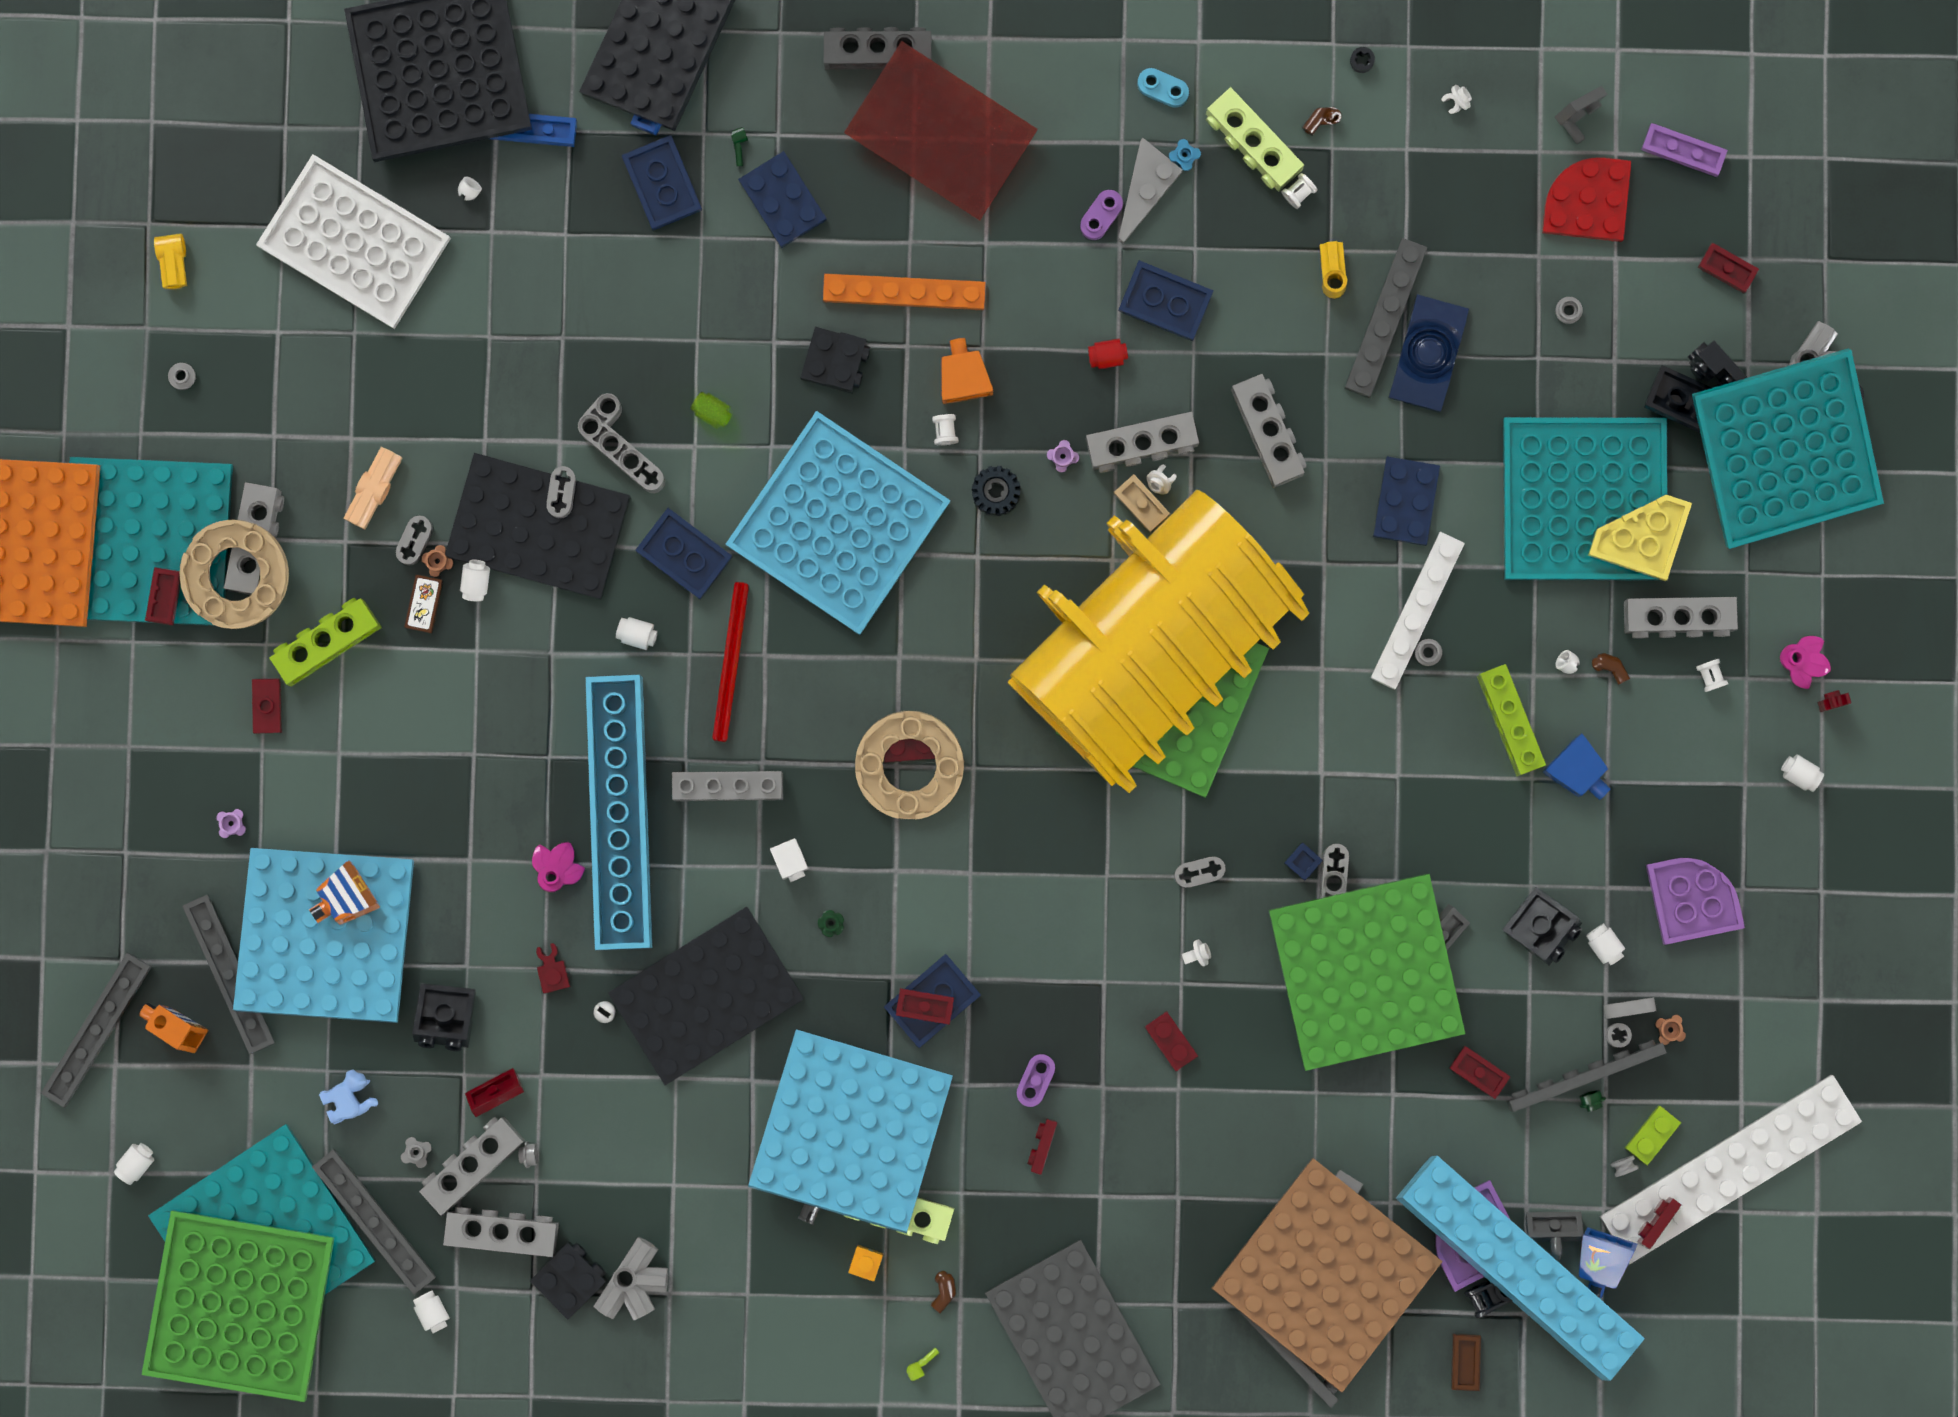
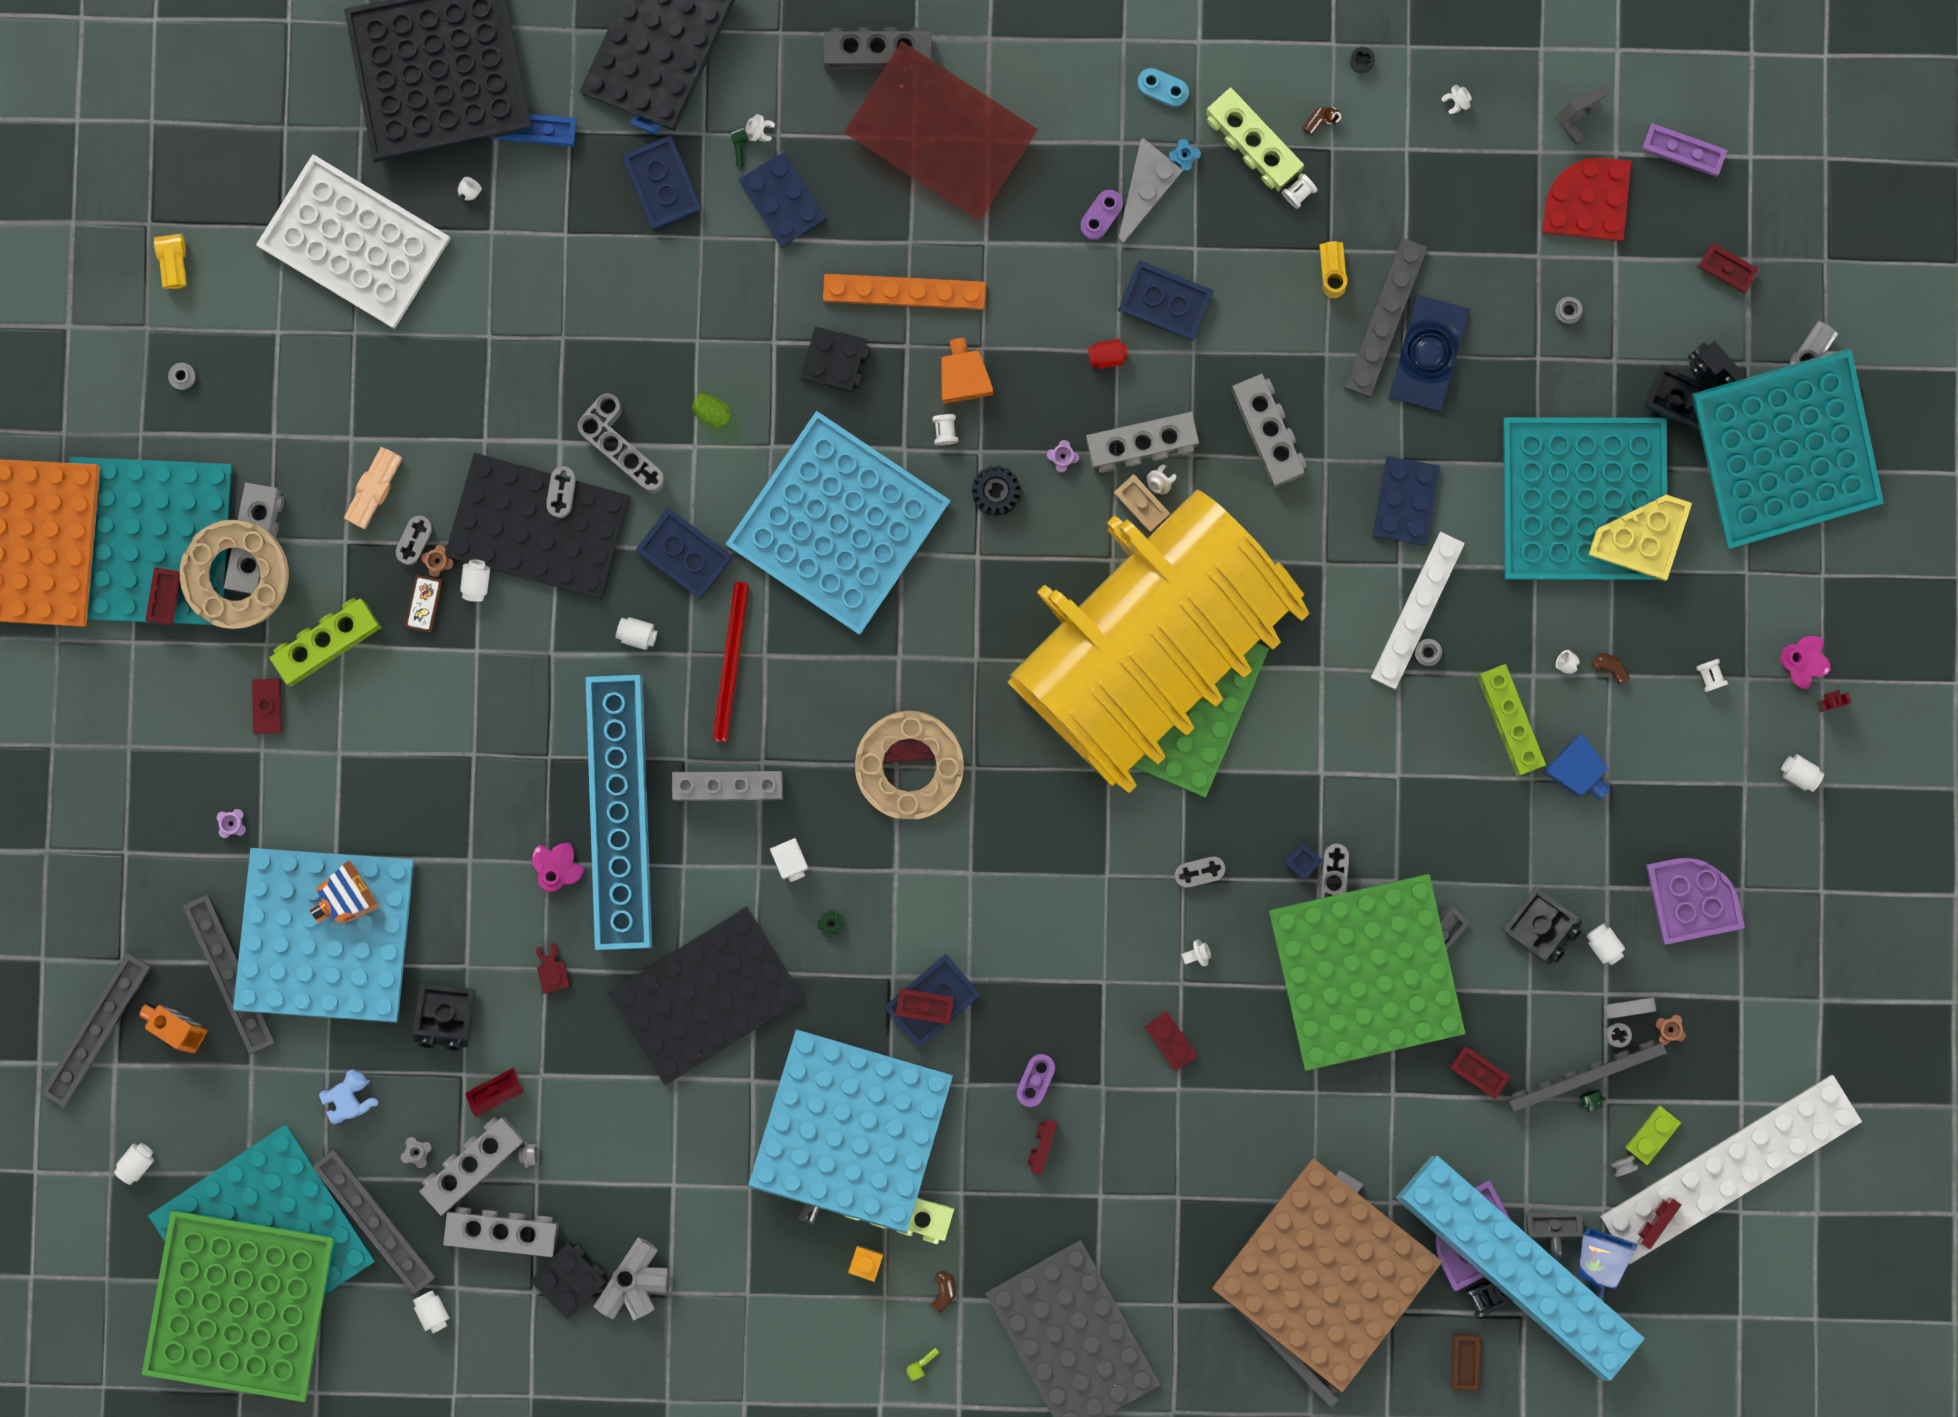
(607, 1006): white hinge -> none
(755, 128): none -> white plate
(1723, 609): light grey brick -> none

